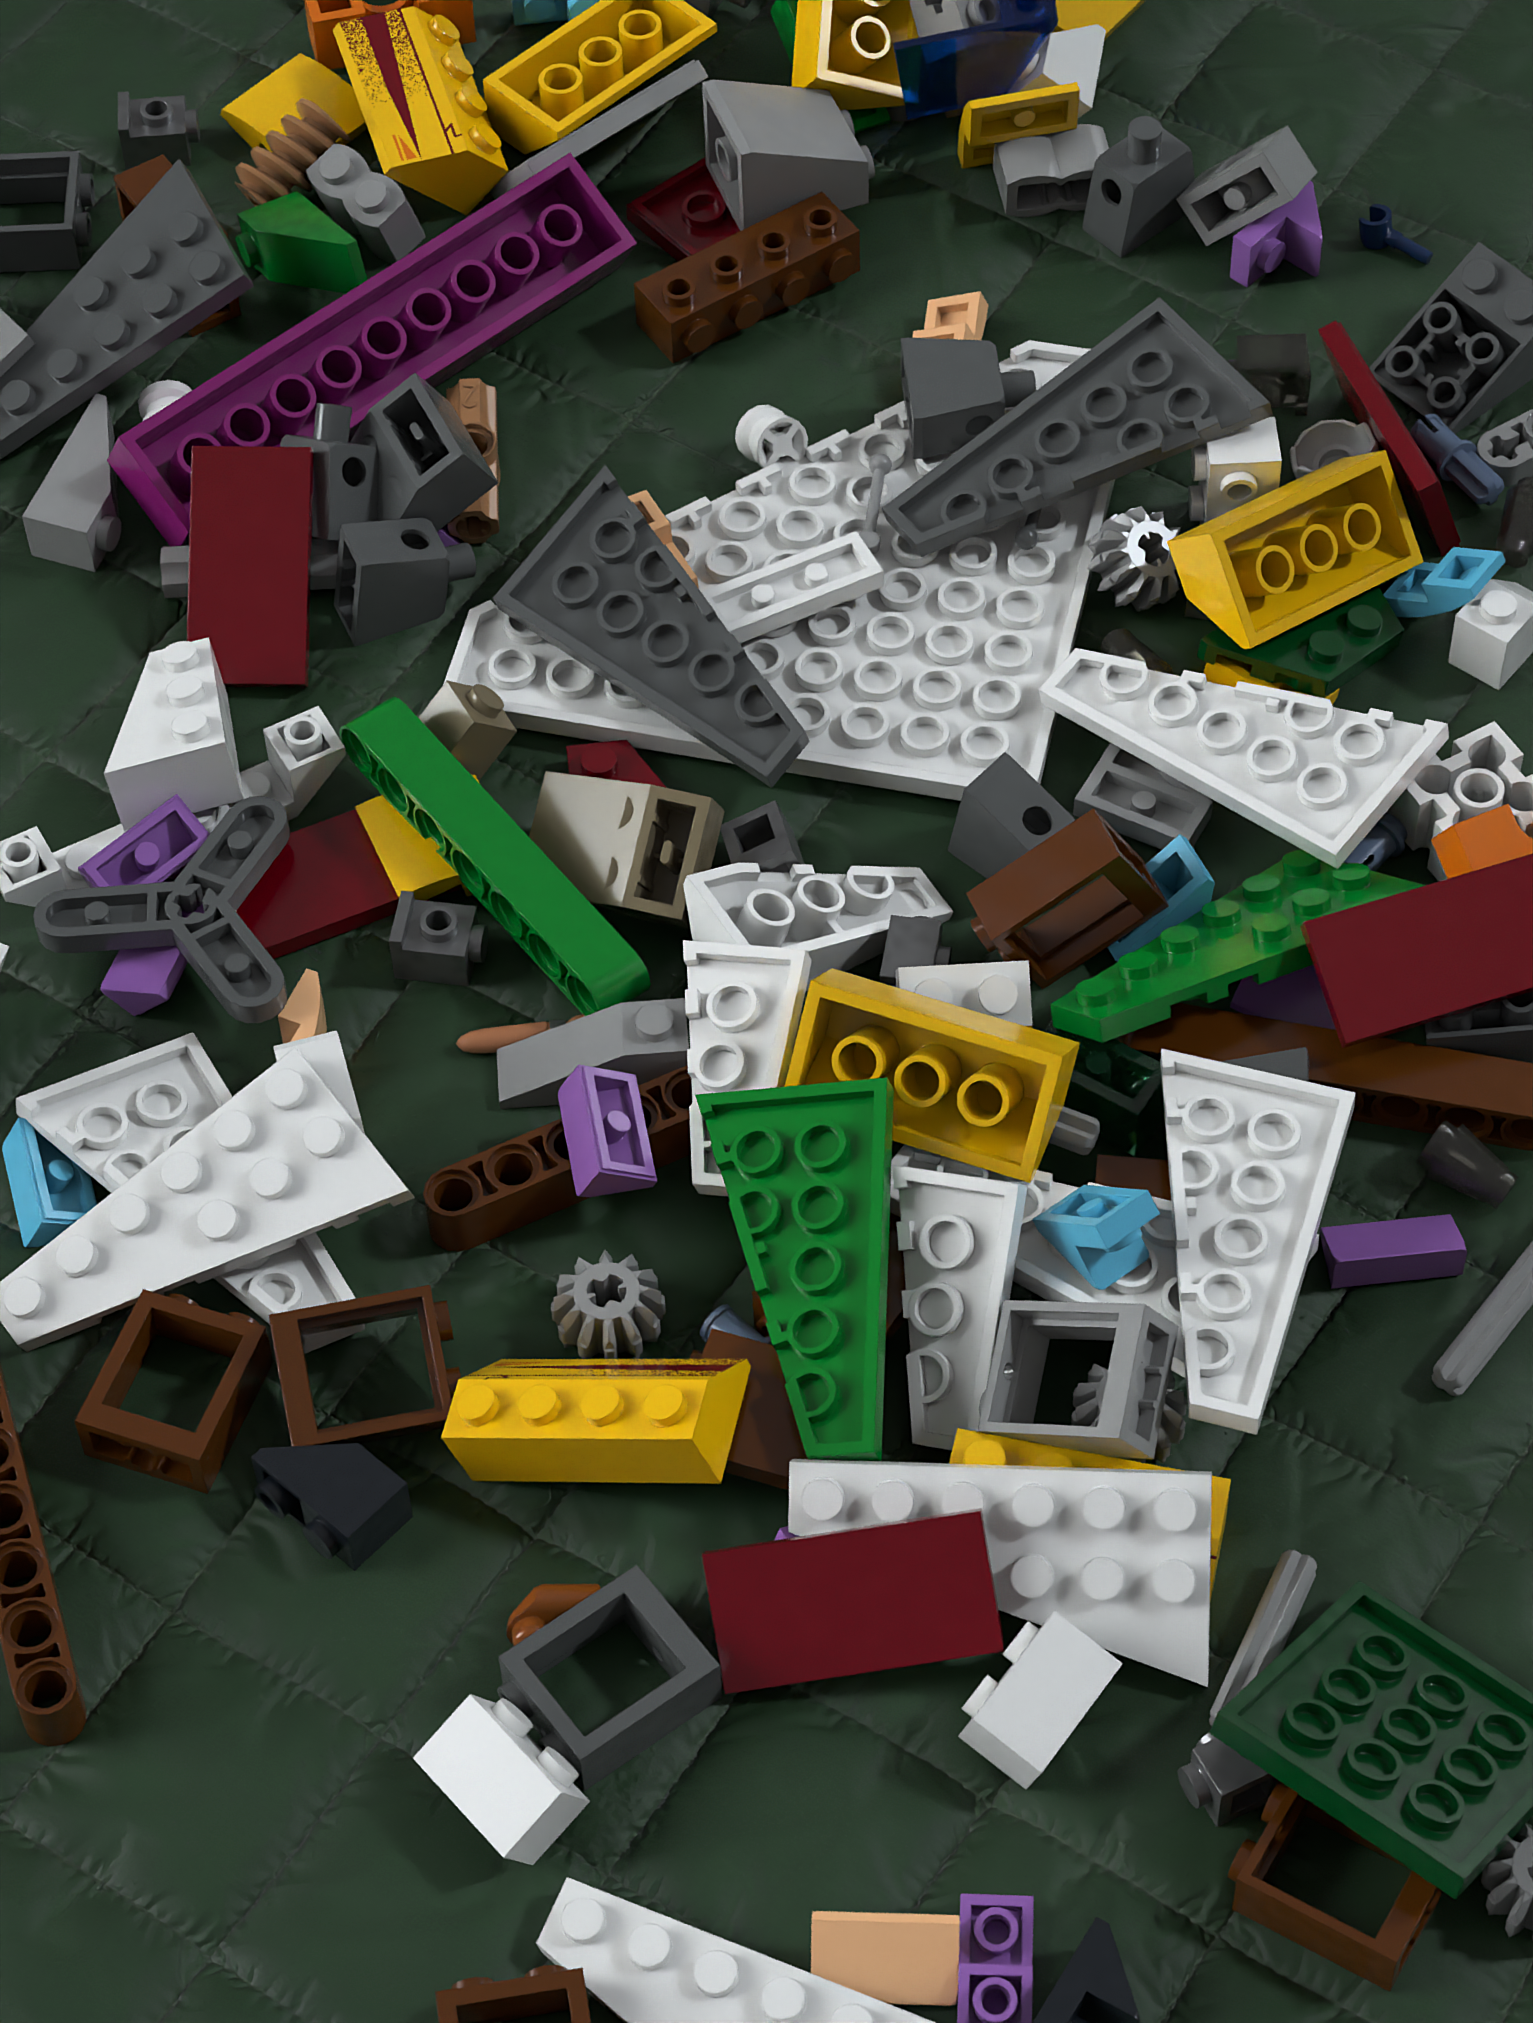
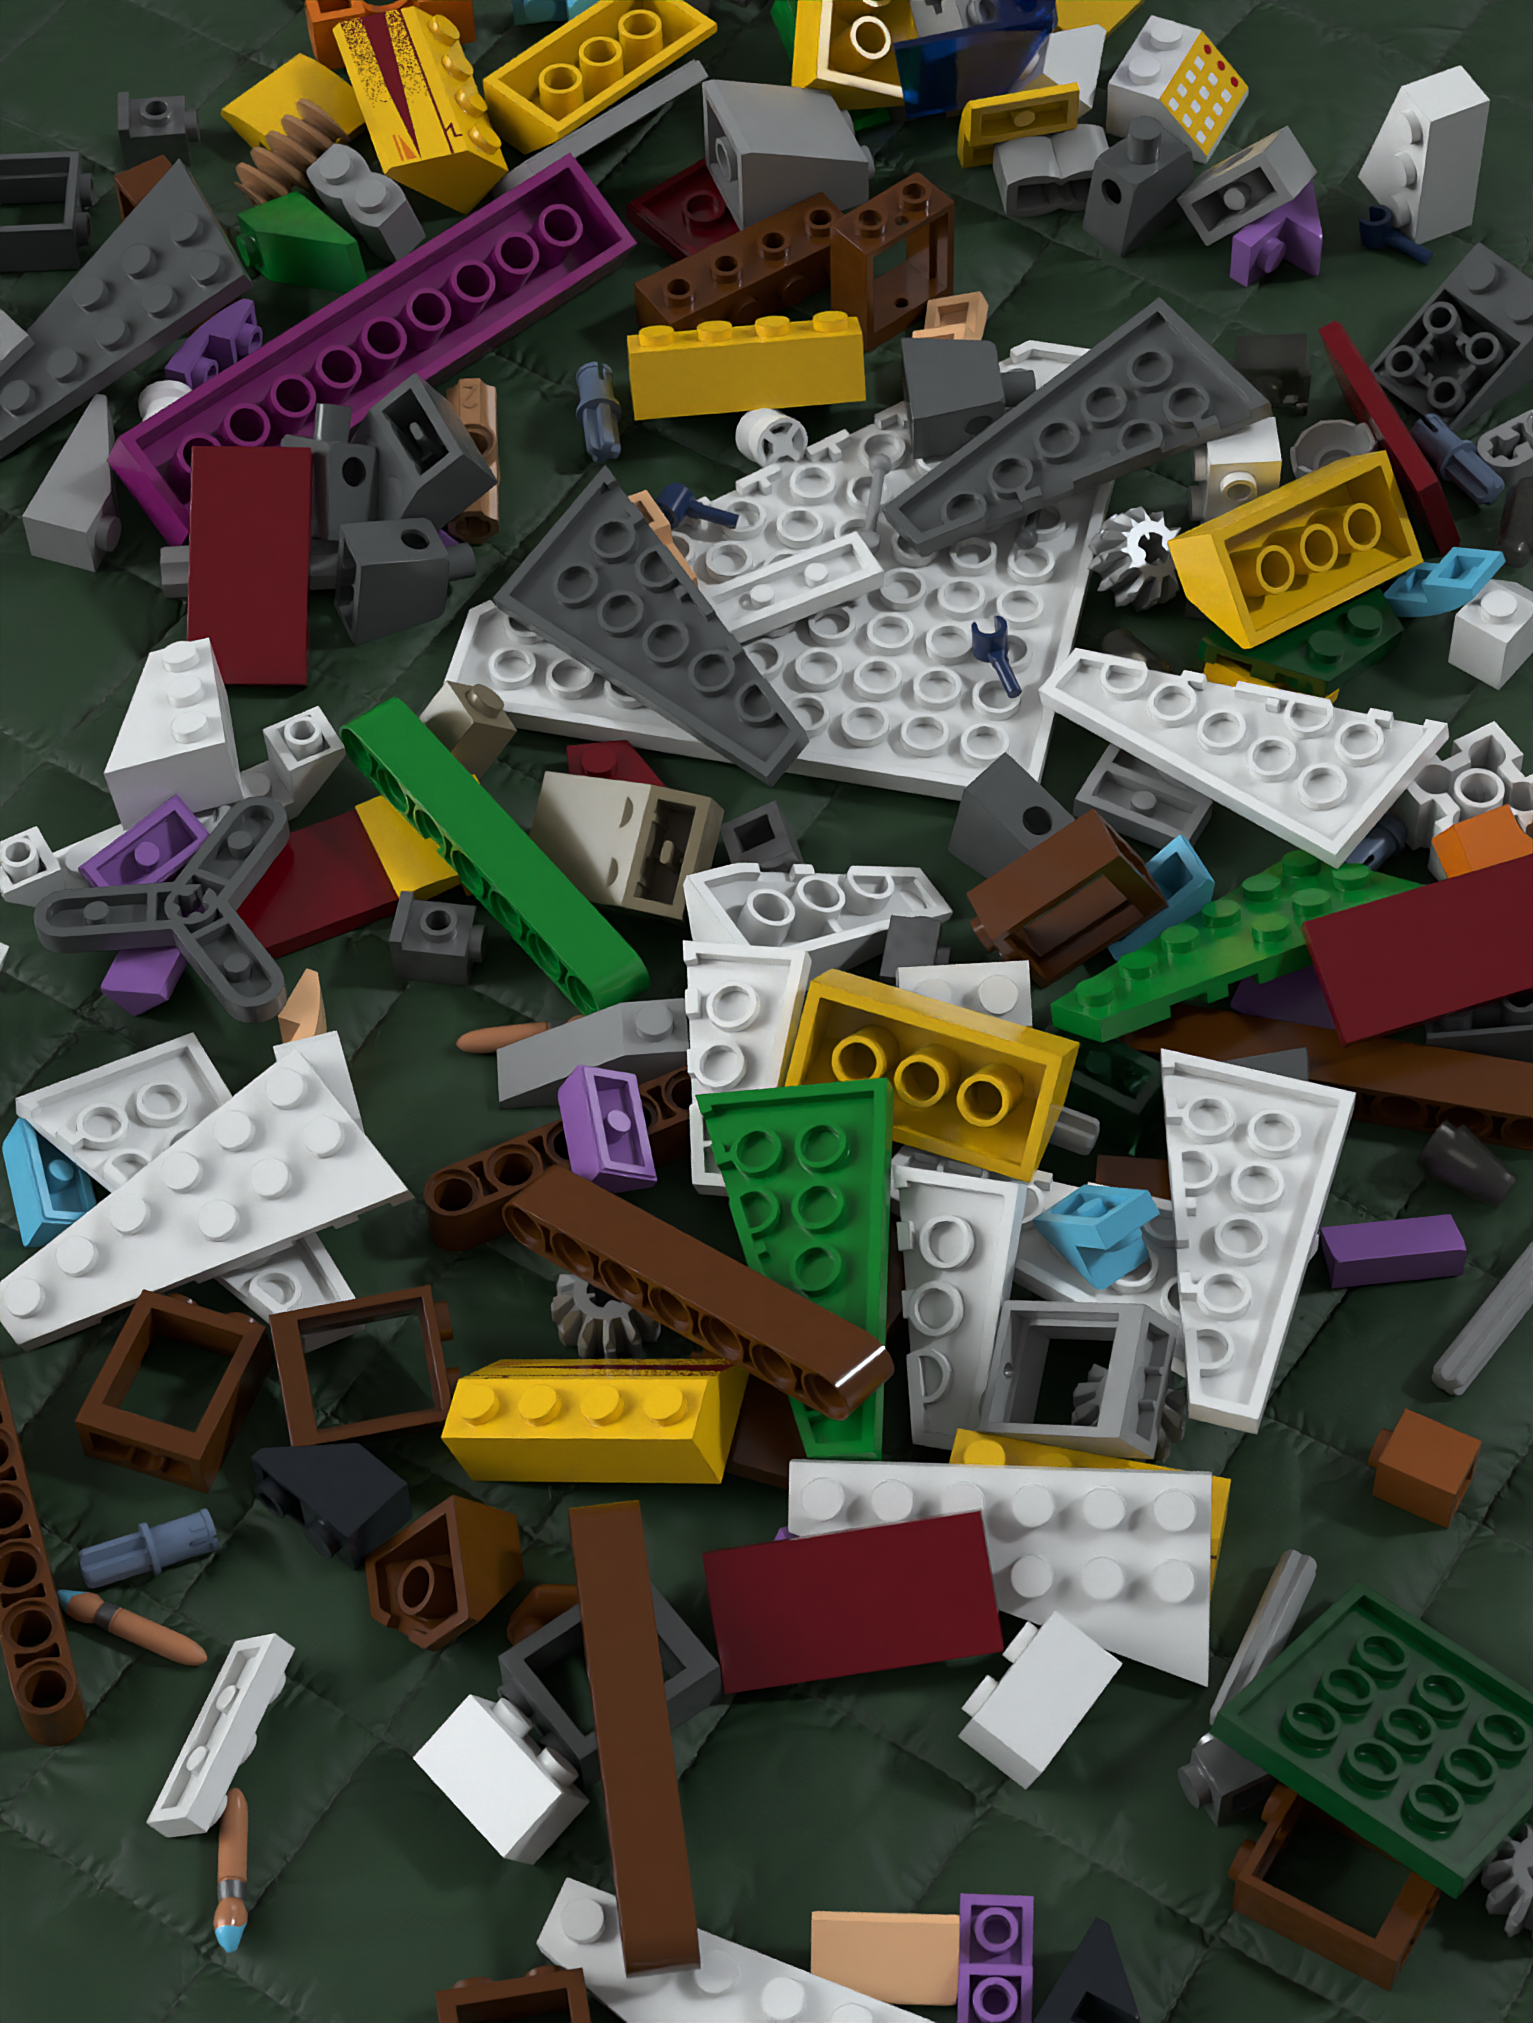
(91, 1609): none -> nougat piece
(148, 1549): none -> sand blue axle
(216, 345): none -> medium lavender slope
(221, 1736): none -> white plate
(231, 1913): none -> nougat piece
(444, 1571): none -> reddish brown slope
(598, 412): none -> sand blue axle
(633, 1741): none -> reddish brown beam
(678, 502): none -> dark blue hand
(699, 1292): none -> reddish brown beam
(746, 366): none -> yellow slope
(875, 228): none -> reddish brown window
(994, 650): none -> dark blue hand
(1180, 82): none -> white slope
(1424, 1467): none -> dark orange brick
(1430, 155): none -> white wedge

